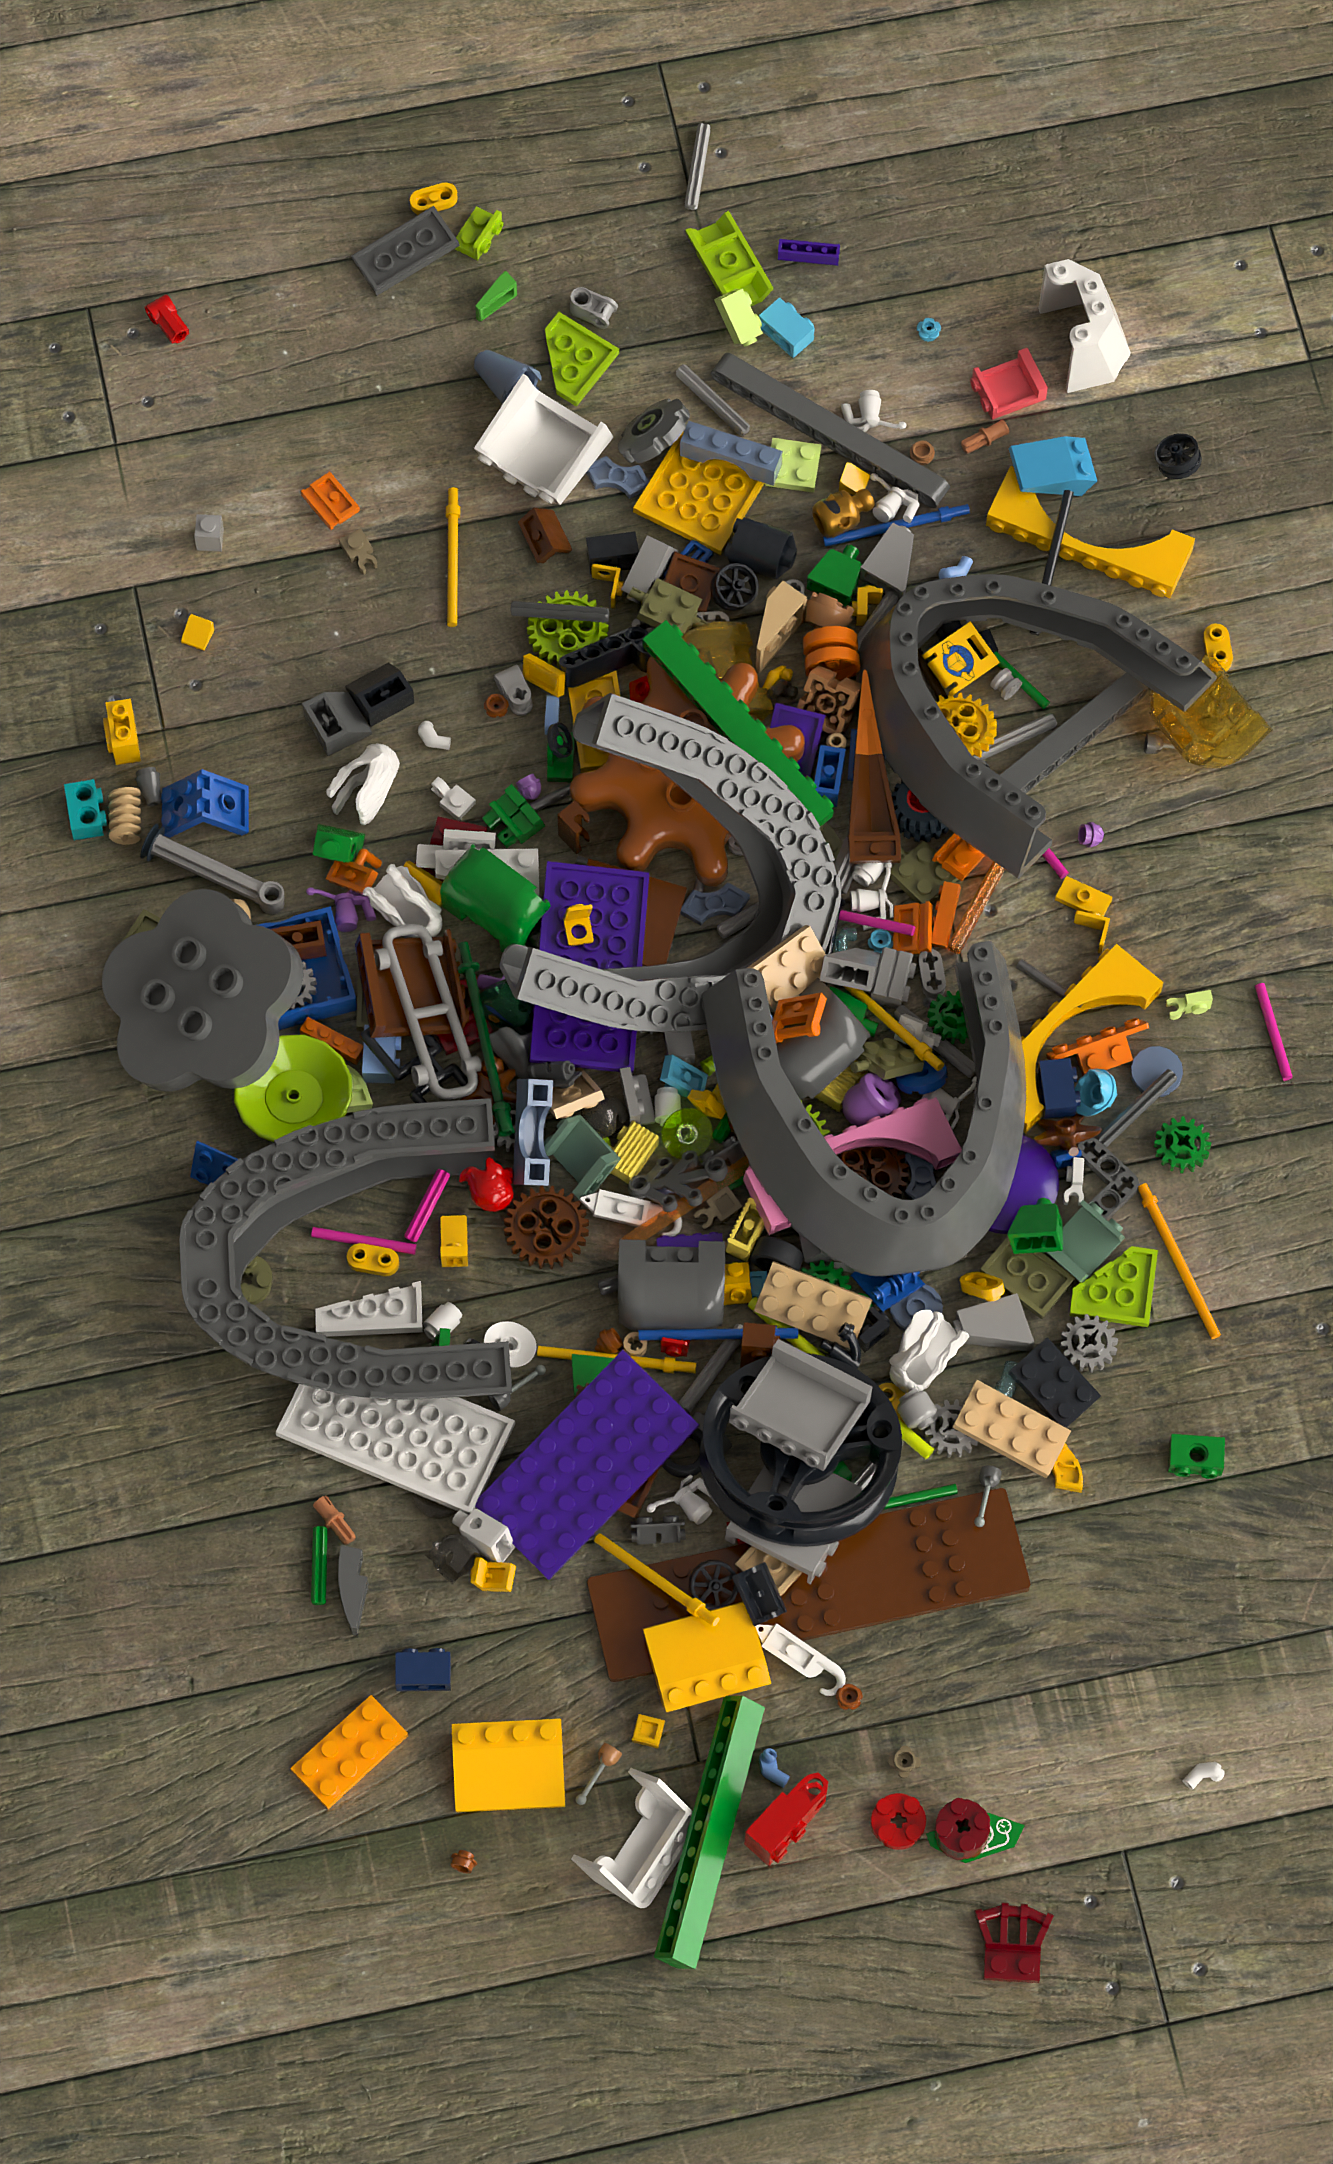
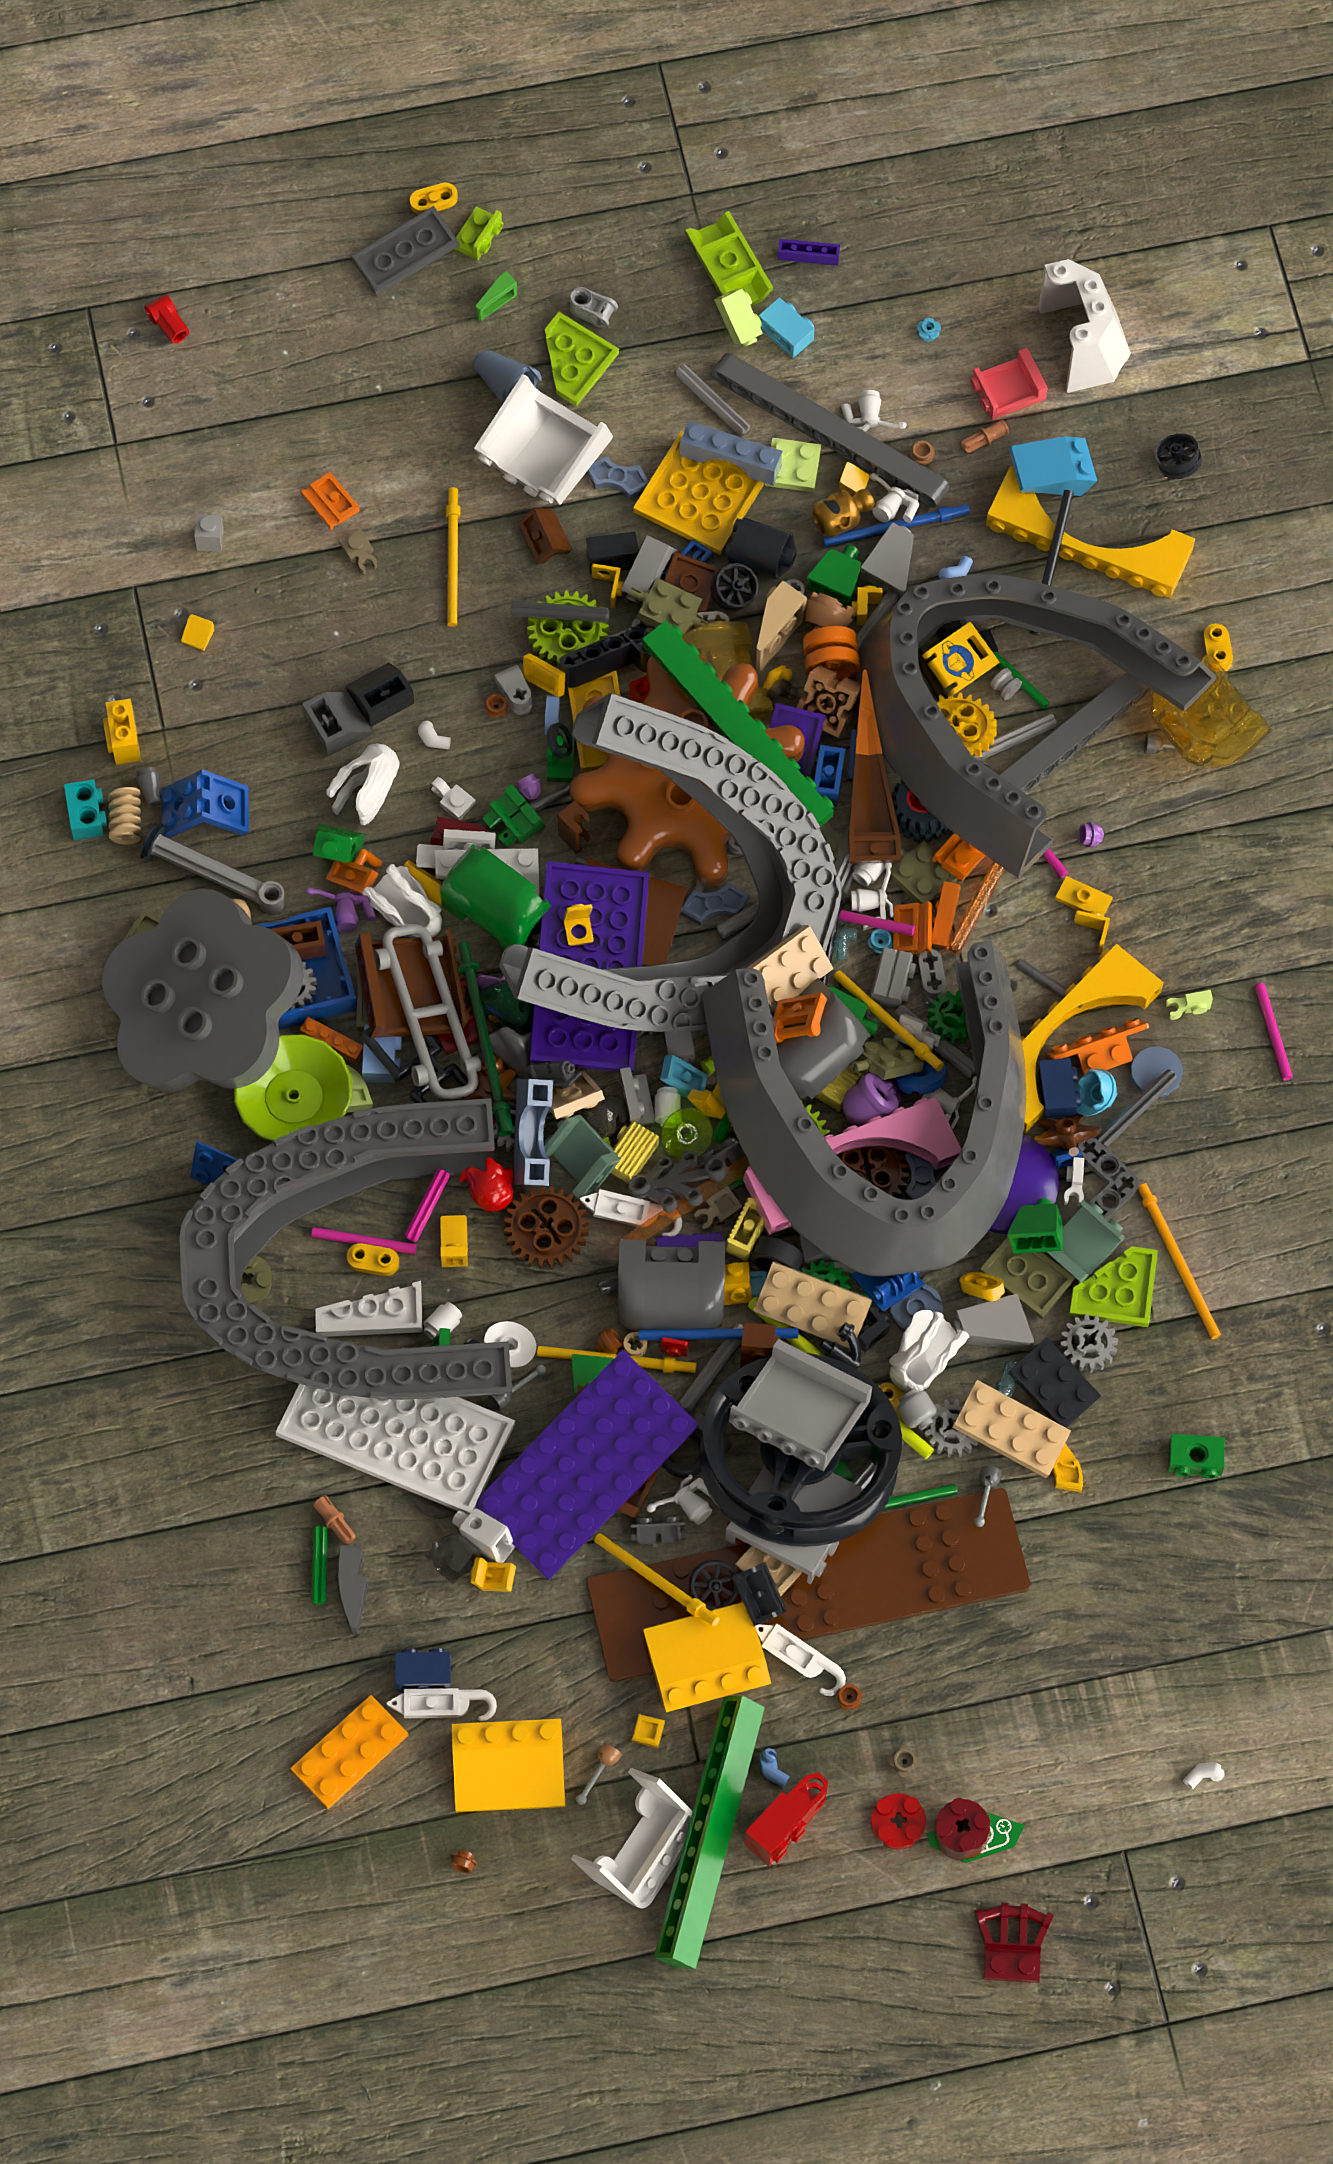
(441, 1703): none -> white plate
(653, 430): dark grey piece -> none
(697, 166): light grey axle -> none
(836, 740): tan pin -> none
(851, 968): light grey slope -> none
(1182, 1133): green gear -> none

